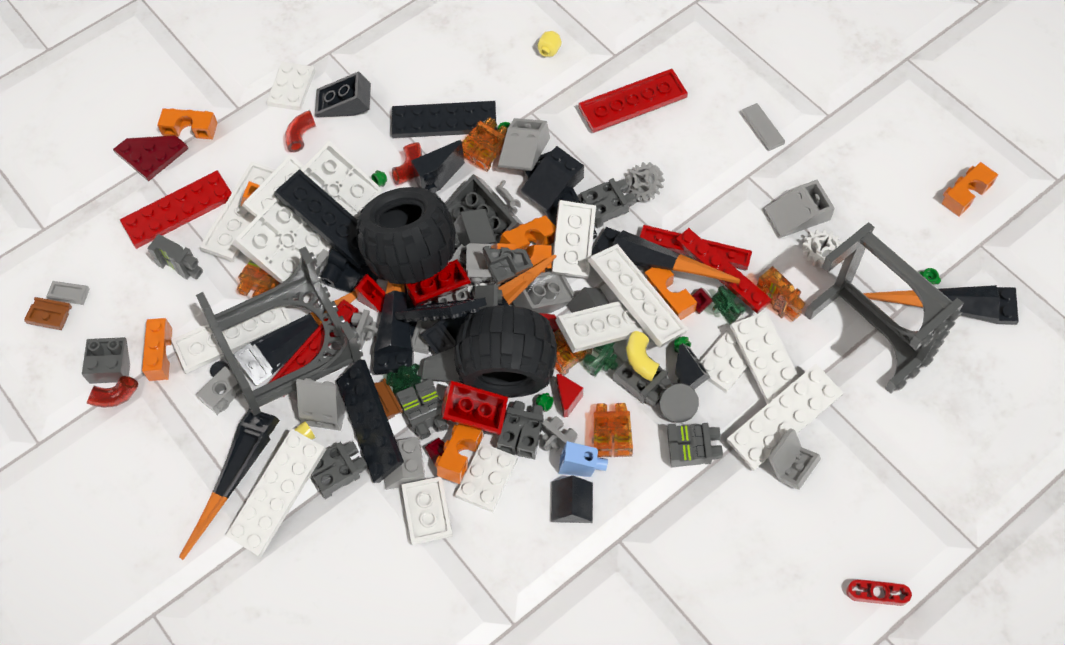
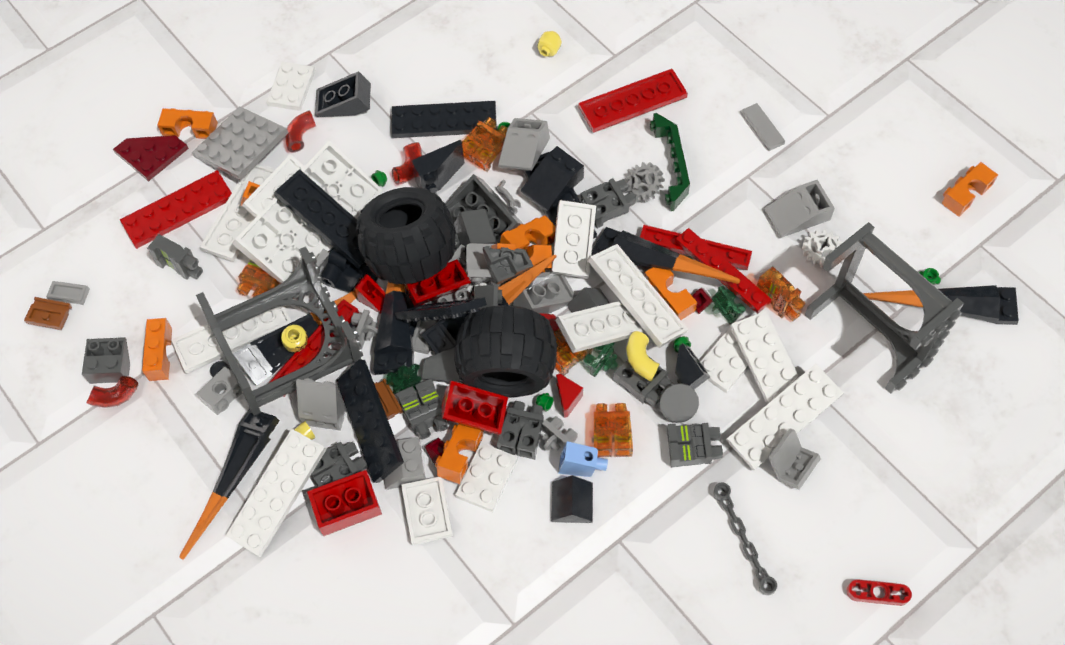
(240, 143): none -> light grey plate
(294, 338): none -> light yellow head
(344, 503): none -> red slope
(665, 128): none -> dark green slope
(766, 580): none -> dark grey piece

